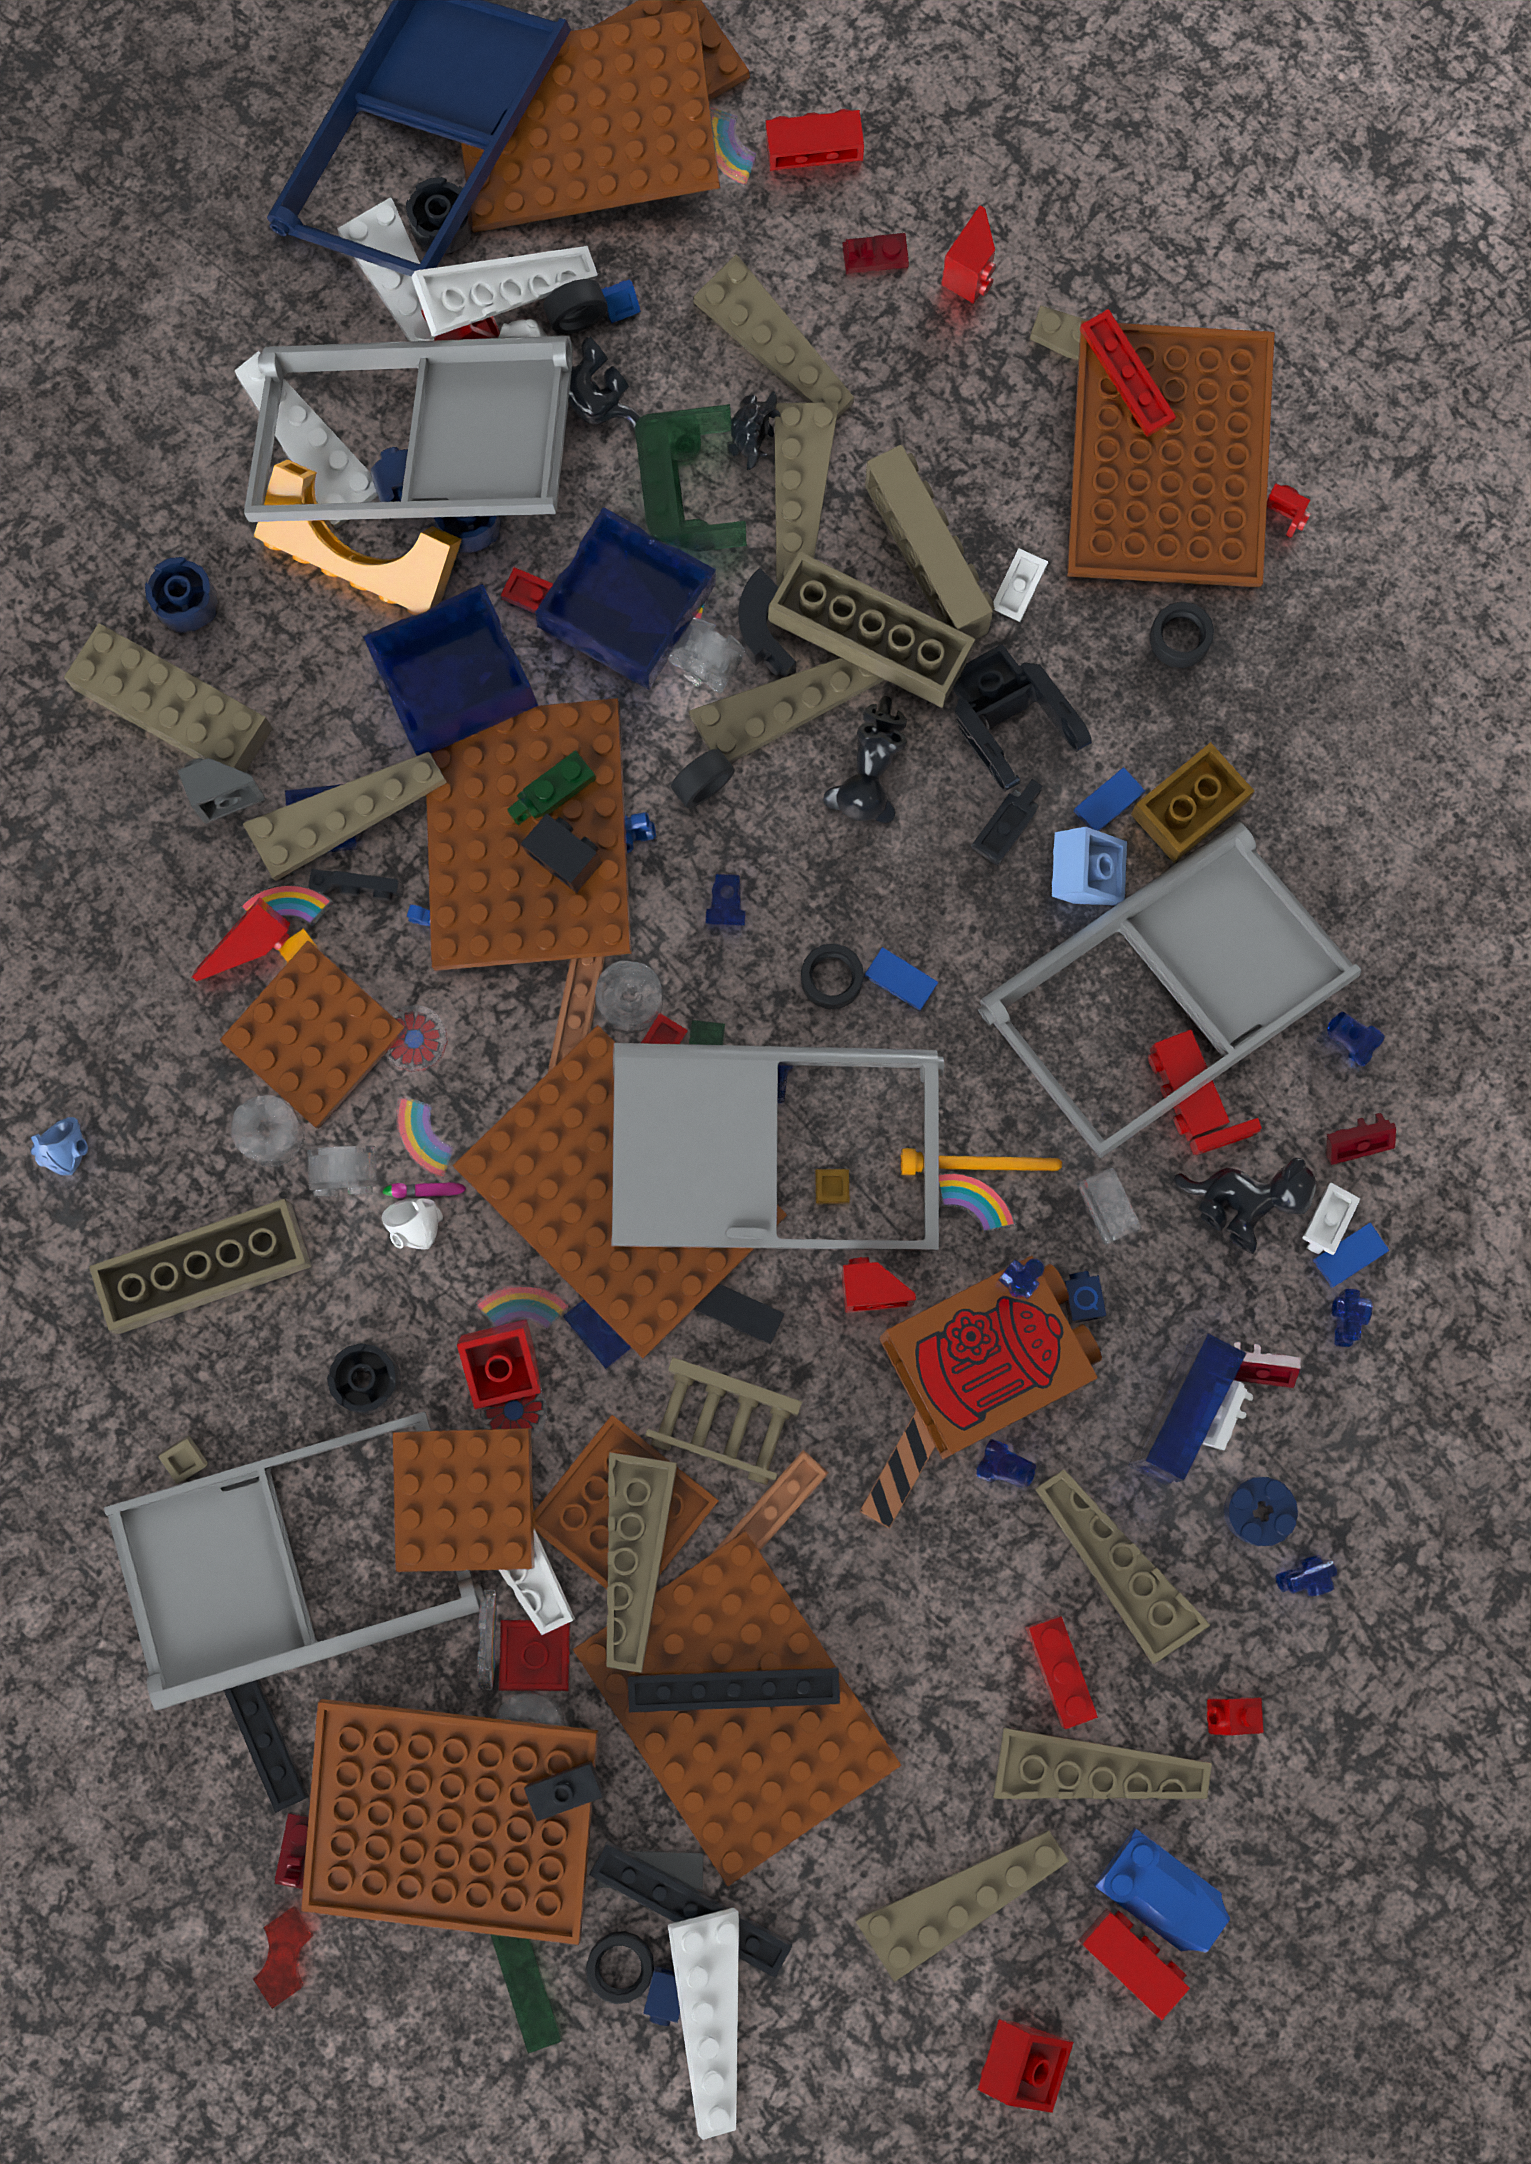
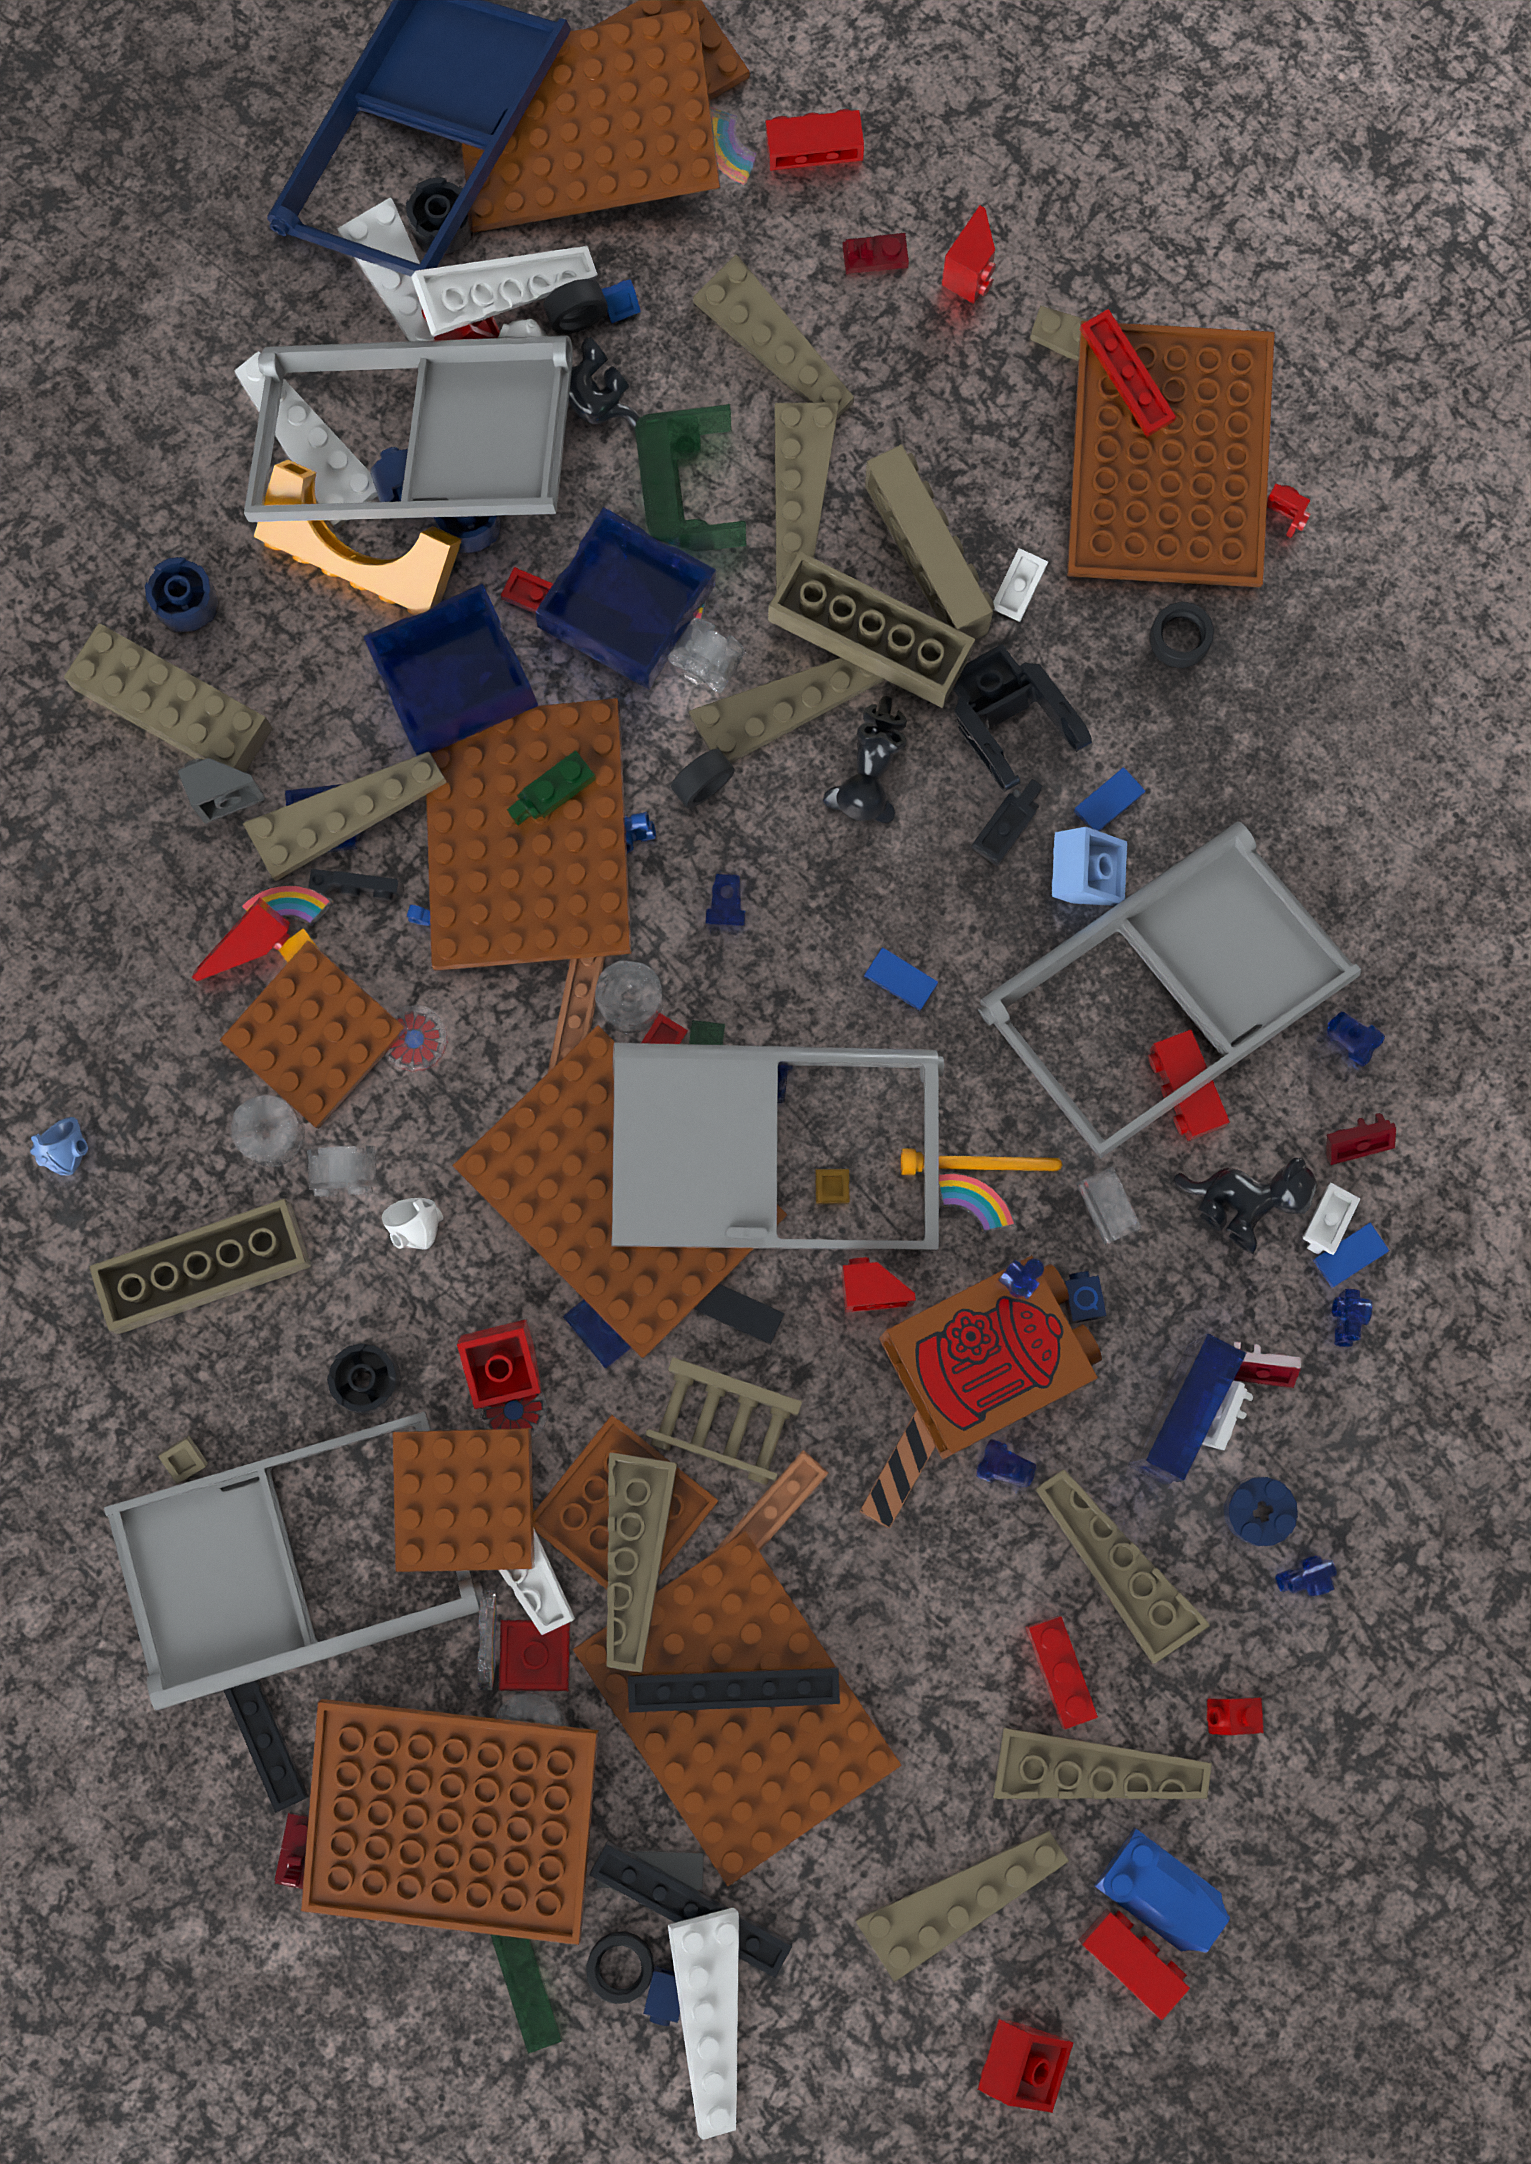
(280, 1973): clear red tile -> none
(401, 1190): dark pink piece -> none
(419, 1138): clear tile -> none
(522, 1303): clear tile -> none
(562, 852): black brick -> none
(564, 1791): black plate -> none
(751, 426): black hair -> none
(753, 626): black arch -> none
(832, 951): black tyre -> none
(1192, 802): pearl gold brick -> none
(1225, 1136): red tile -> none

